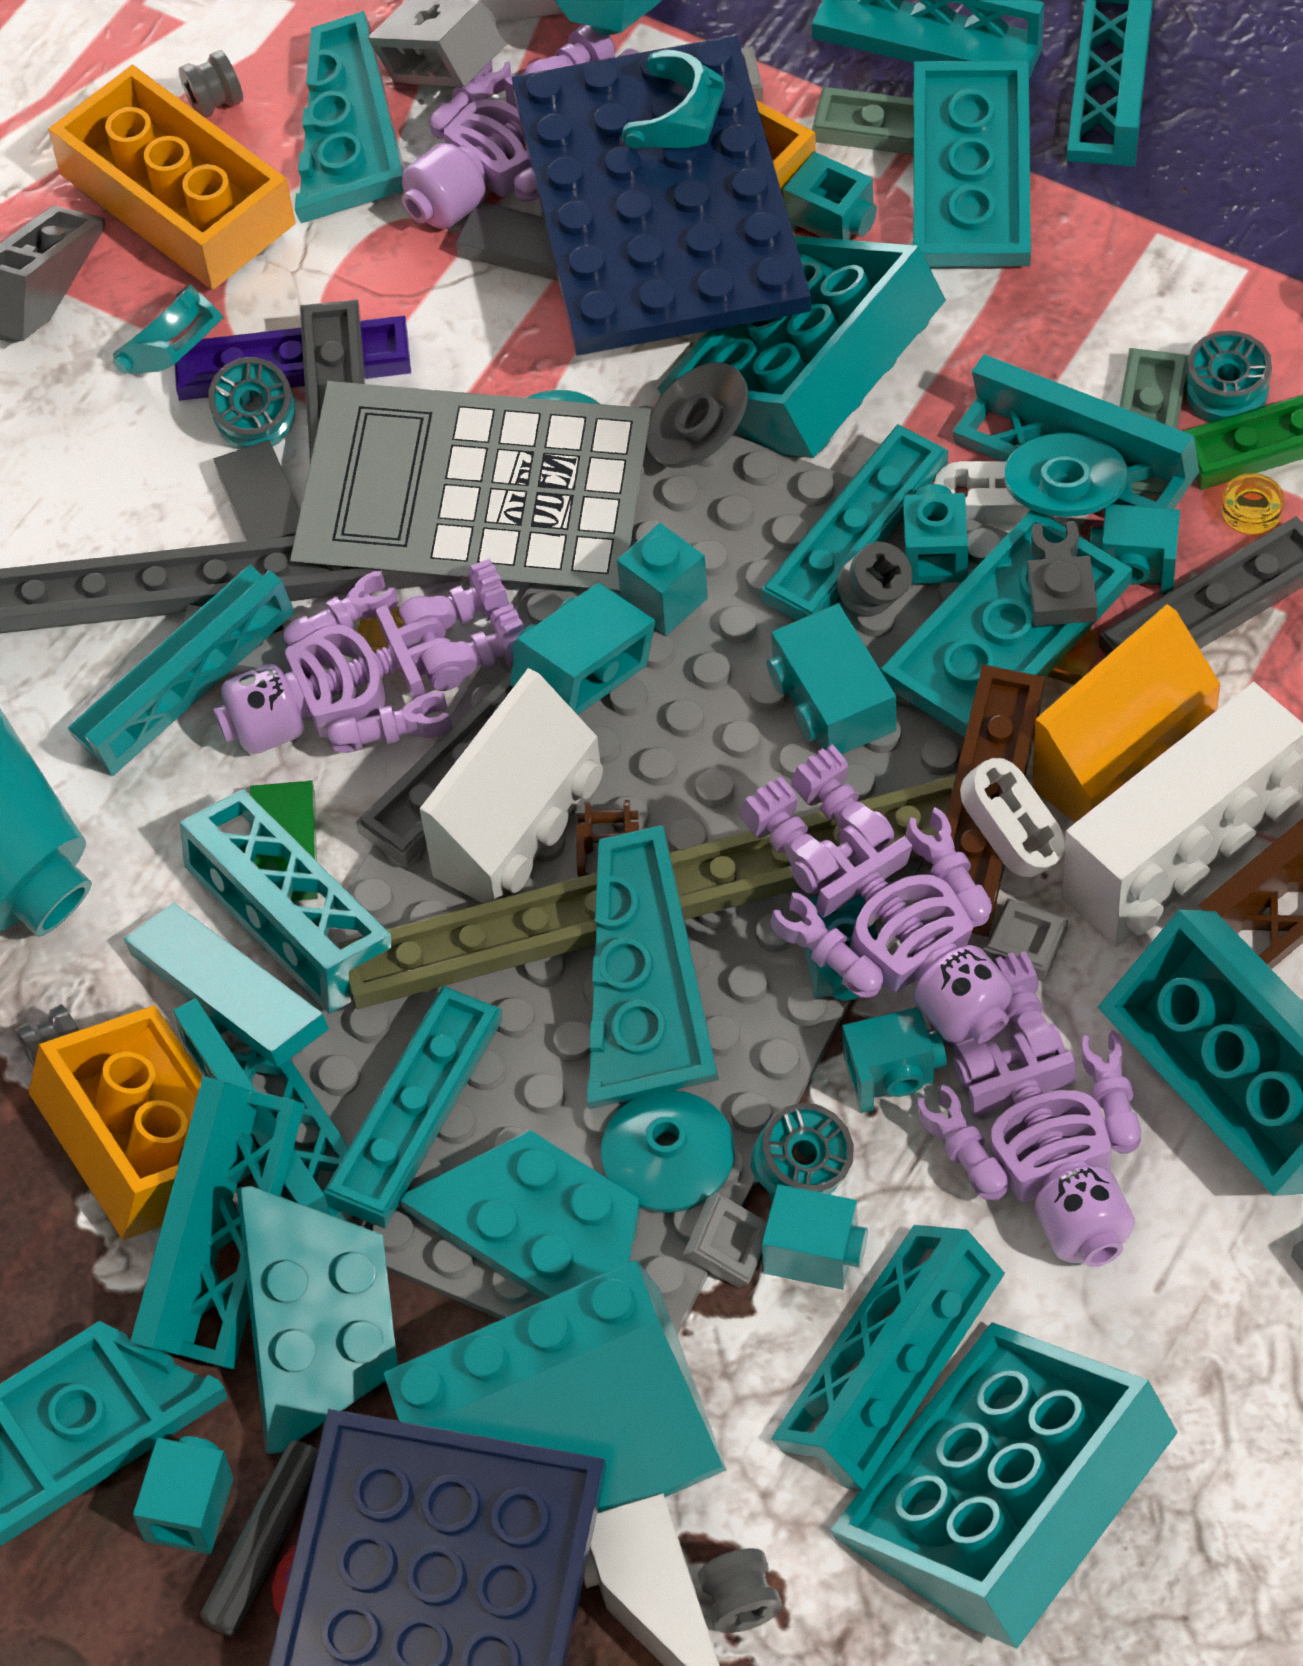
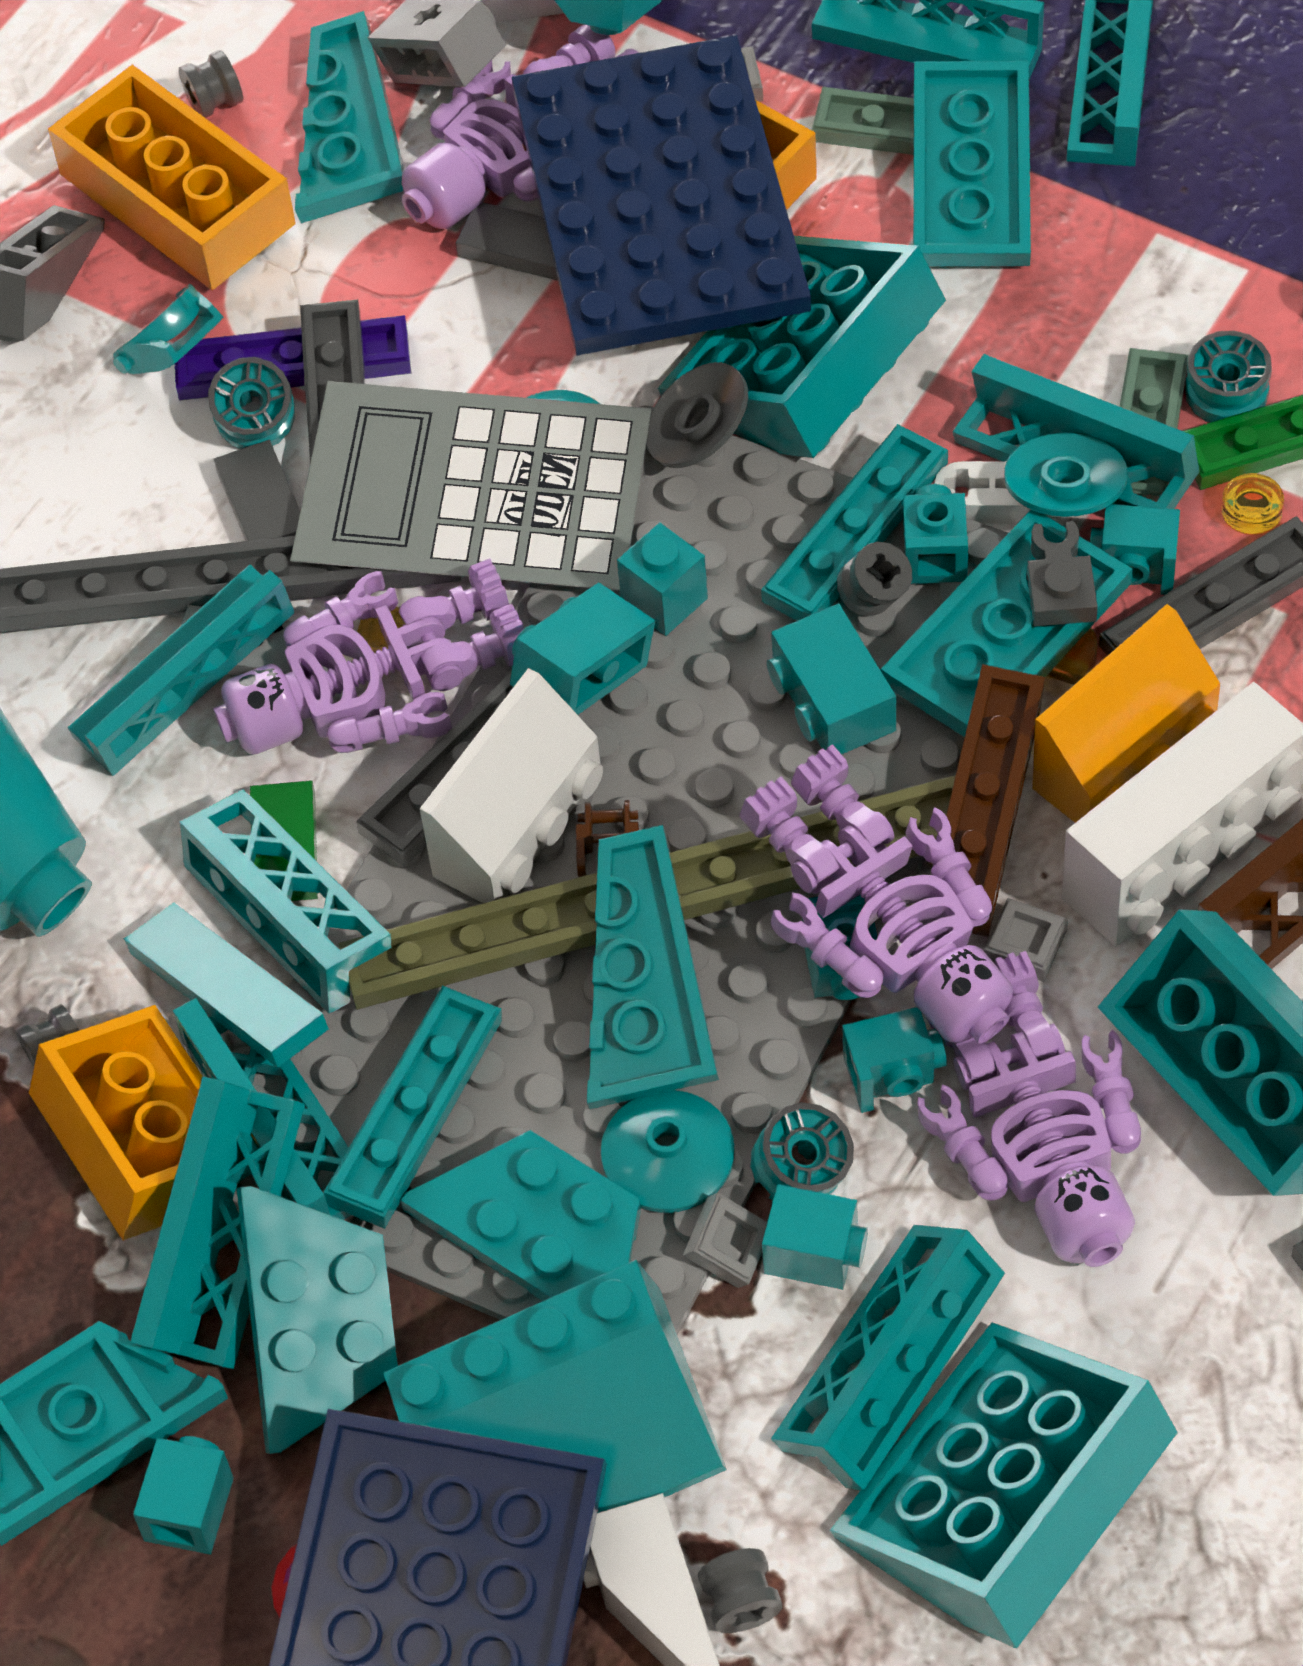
(260, 1539): dark grey axle -> none
(693, 118): teal helmet -> none
(830, 199): teal brick -> none
(1012, 817): white beam -> none

